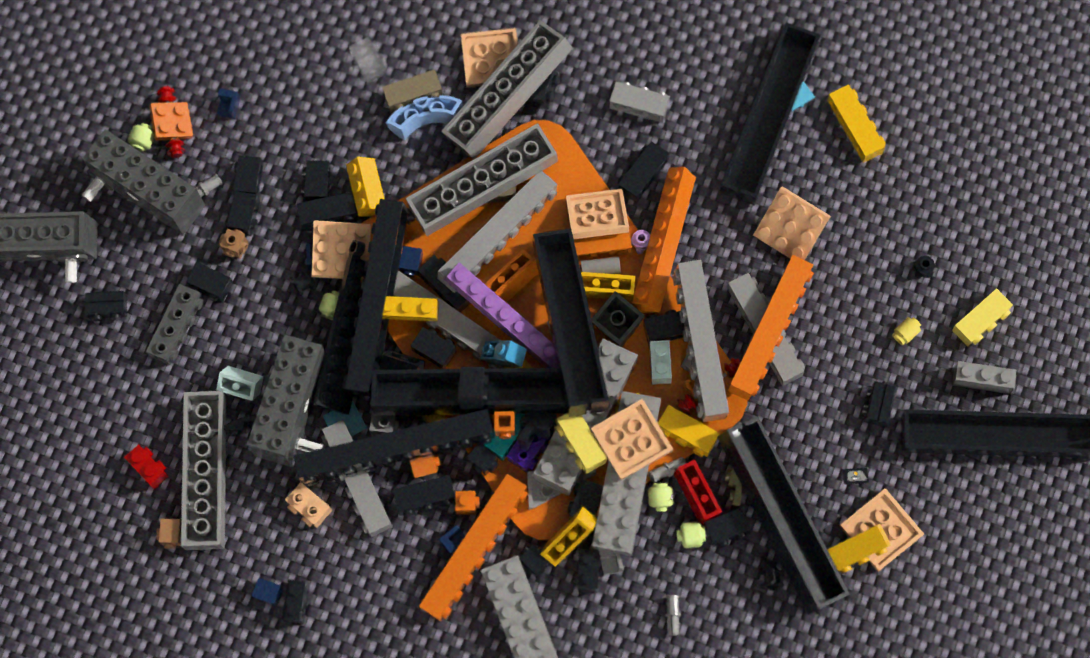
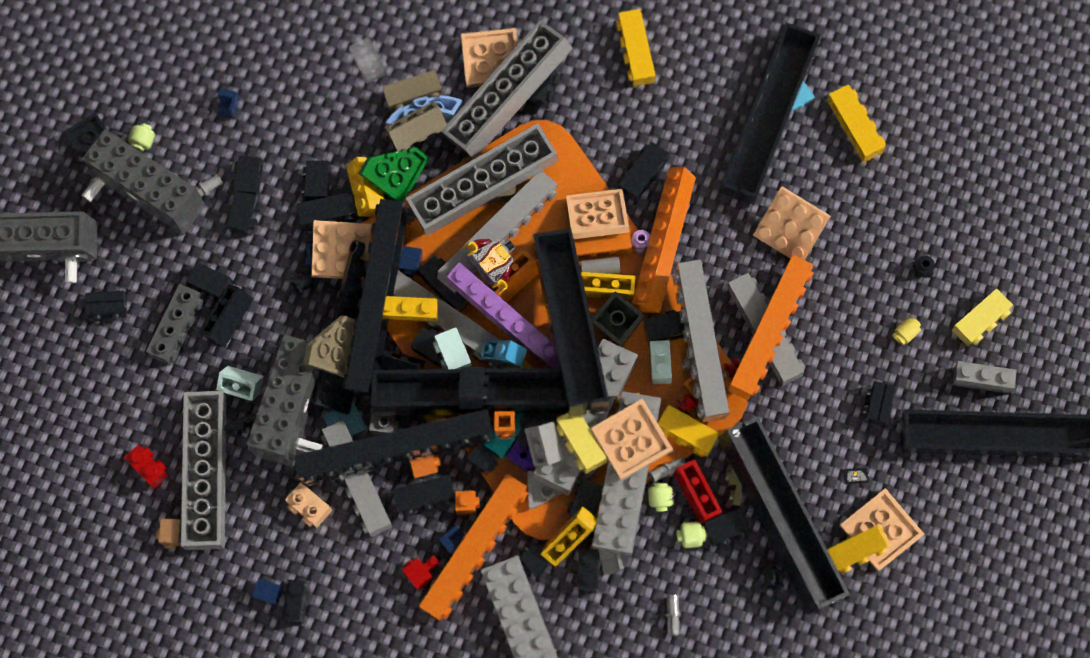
(85, 133): none -> black plate
(171, 121): orange plate -> none
(226, 315): none -> black brick
(236, 248): medium nougat brick -> none
(328, 304): yellowish green head -> none
(332, 347): none -> dark tan plate
(394, 172): none -> green plate
(416, 126): none -> dark tan brick
(418, 572): none -> red brick
(451, 349): none -> light aqua brick
(491, 261): none -> torso
(544, 444): none -> light grey panel
(636, 47): none -> yellow brick
(639, 101): light grey brick -> none

